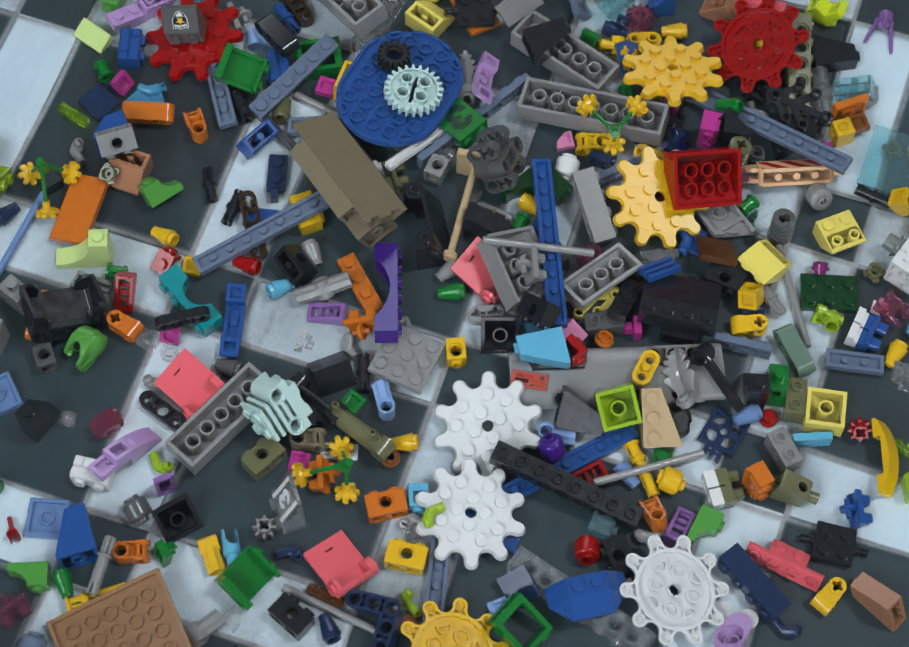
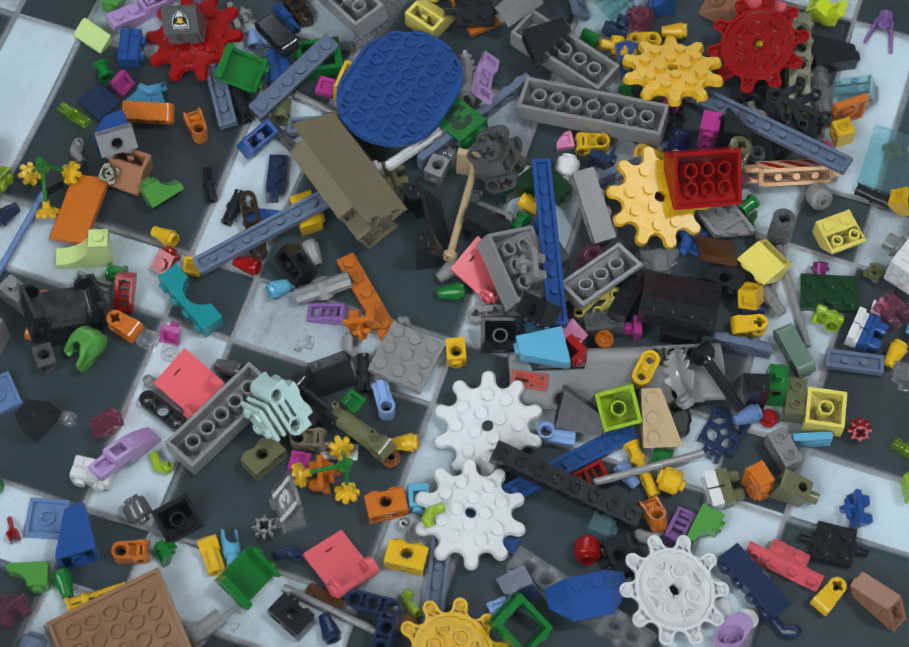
(101, 565): light grey axle -> none
(165, 484): medium lavender slope -> none
(182, 318): black beam -> none
(233, 320): blue slope -> none
(386, 320): dark purple arch -> none
(393, 48): black tyre -> none
(426, 94): light aqua gear -> none
(540, 246): light grey piece -> none
(551, 447): dark purple head -> none
(613, 142): yellow plant -> none
(659, 269): blue tile -> none
(734, 103): green cone -> none
(860, 122): dark orange tile -> none
(888, 480): yellow slope -> none

